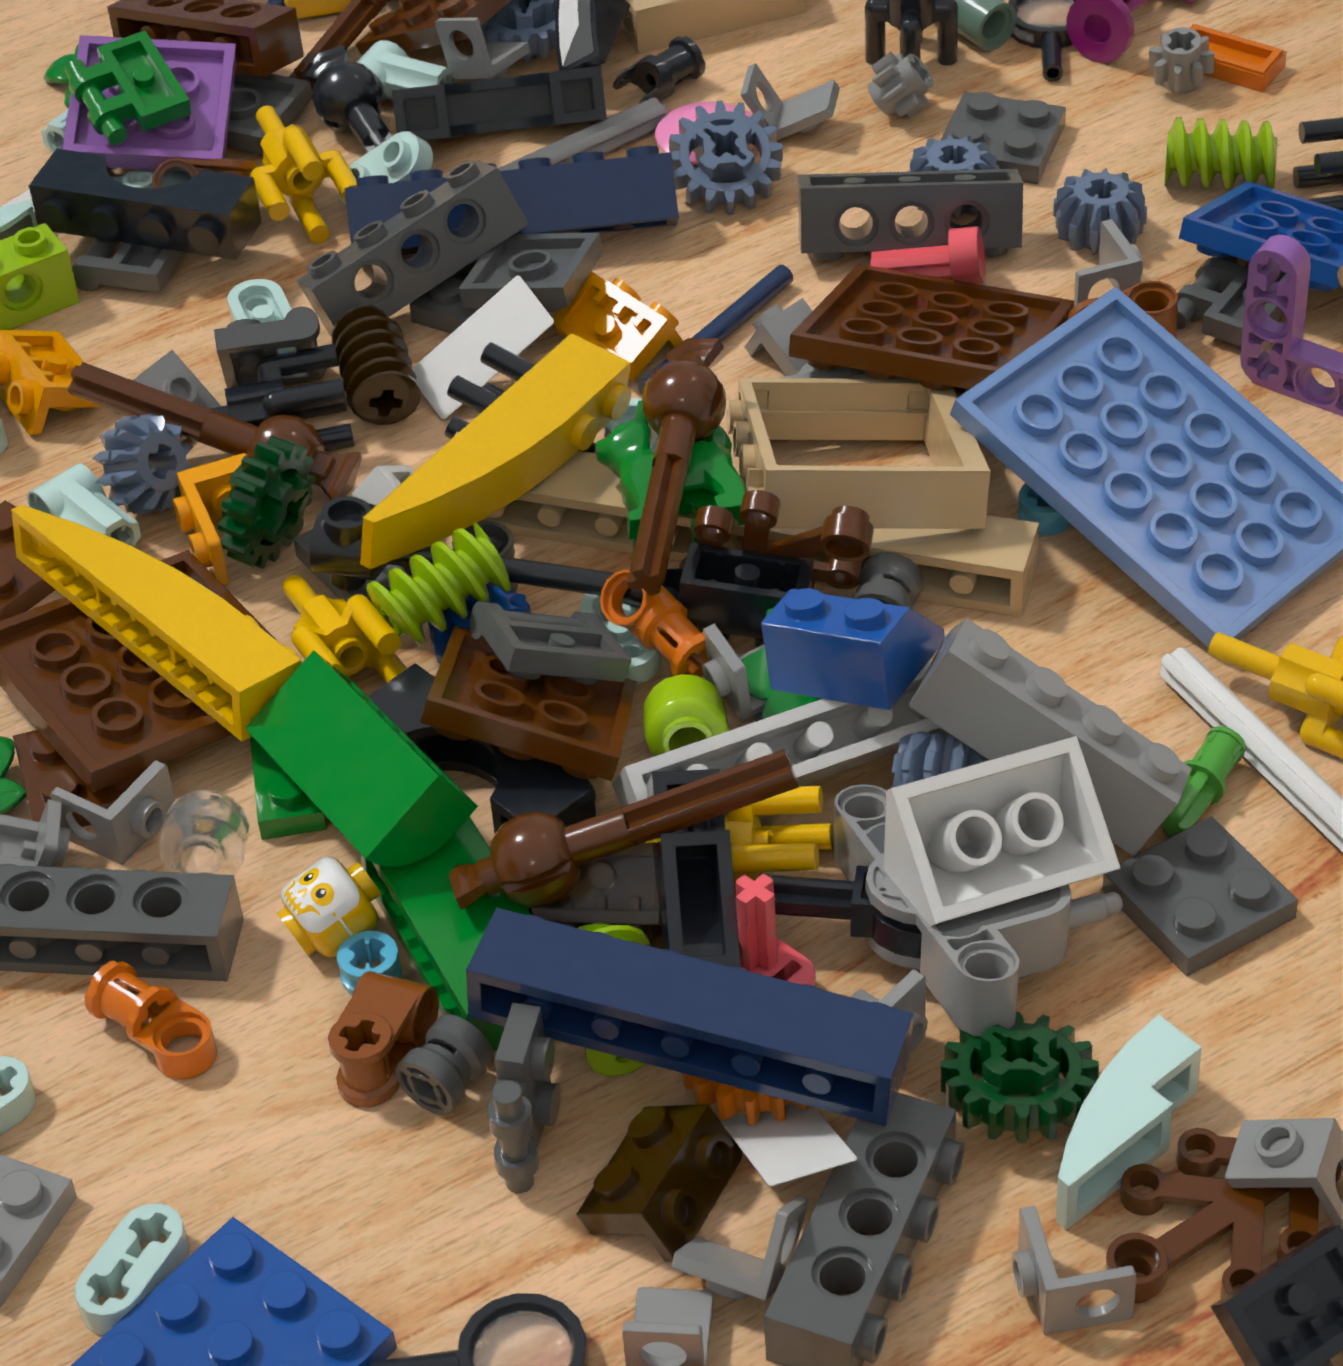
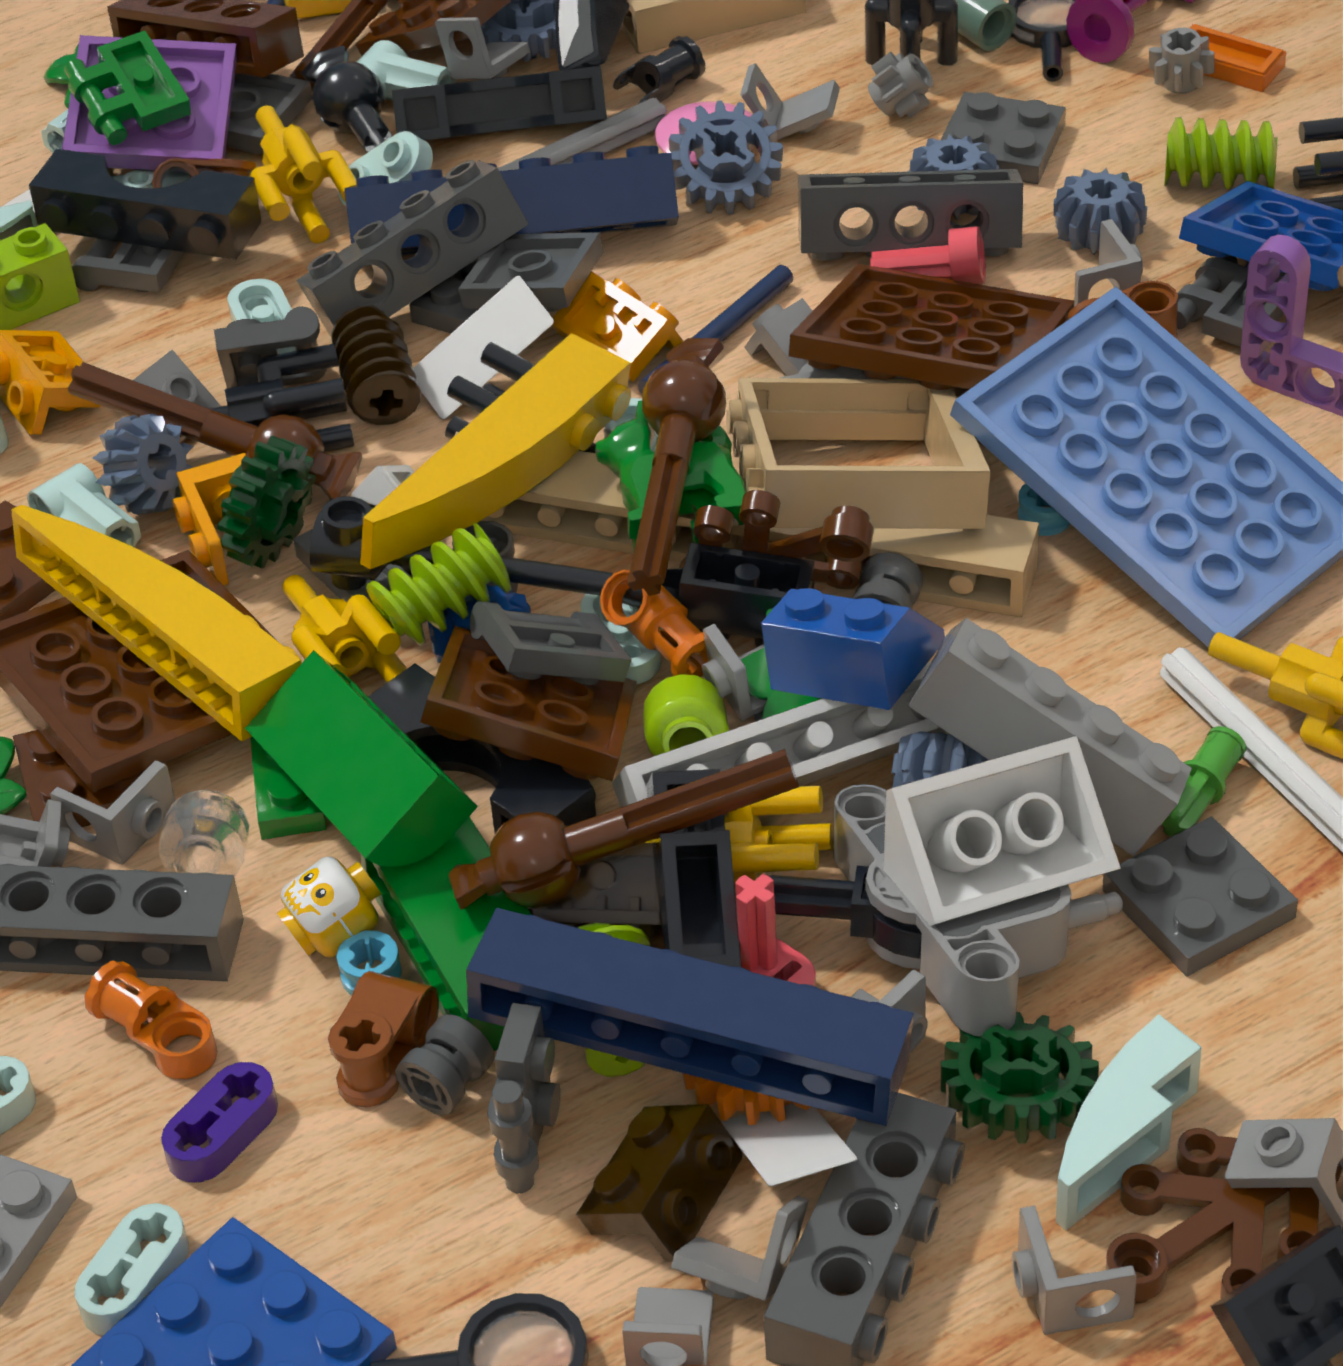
(216, 1119): none -> dark purple beam

